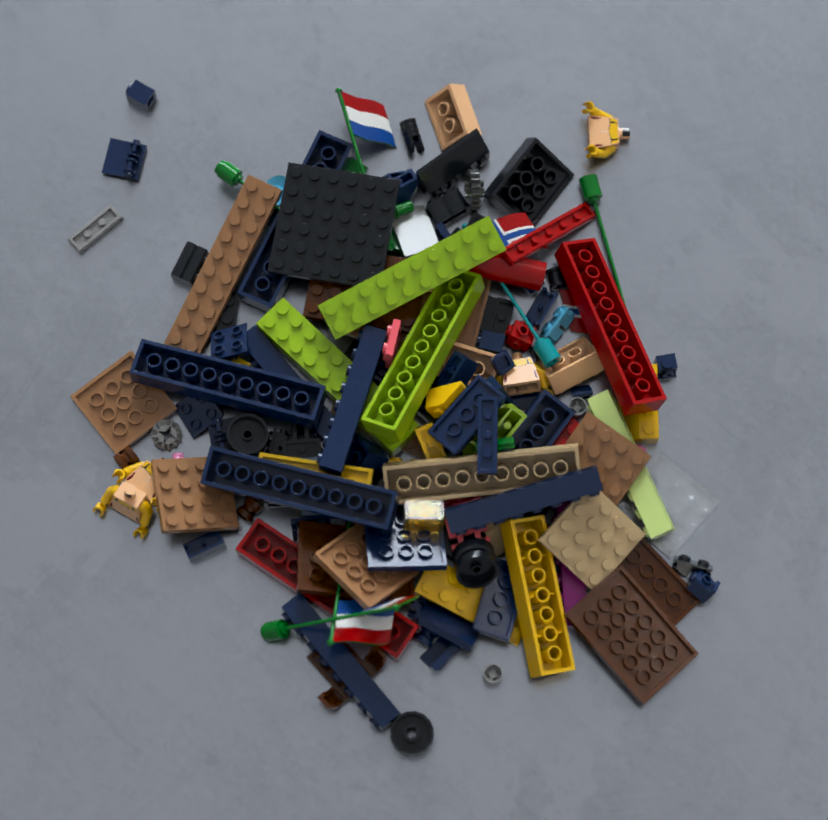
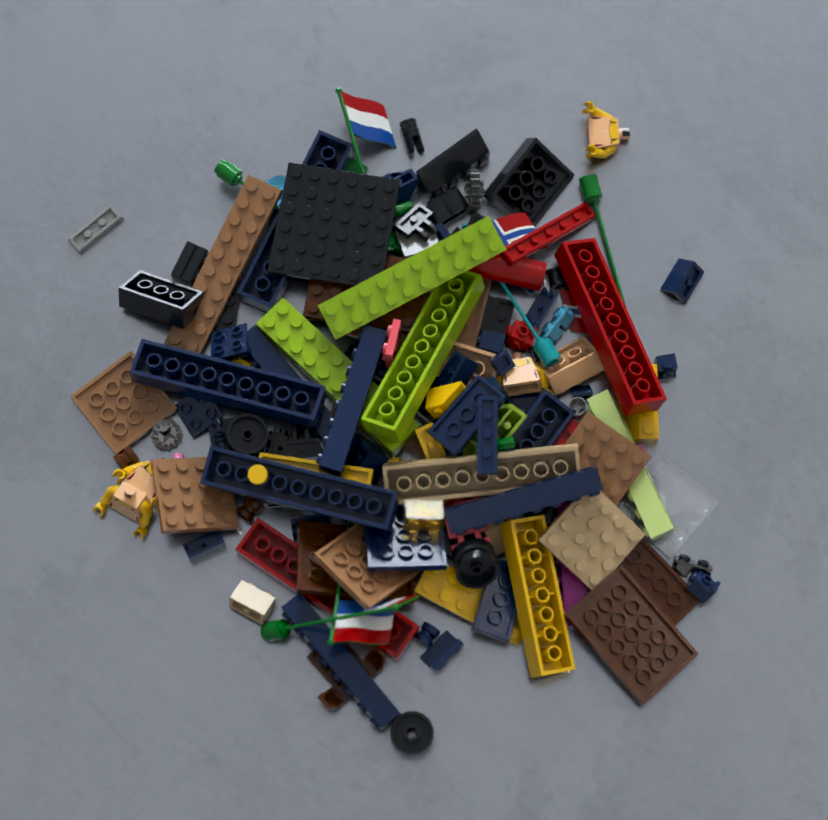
(124, 158): dark blue hinge -> none
(140, 95): dark blue brick -> none
(160, 299): none -> black slope
(252, 602): none -> brick
(258, 474): none -> yellow tile
(414, 221): none -> hinge
(444, 623): dark blue tile -> none
(451, 114): light nougat slope -> none
(493, 671): light grey wheel -> none
(682, 279): none -> dark blue panel

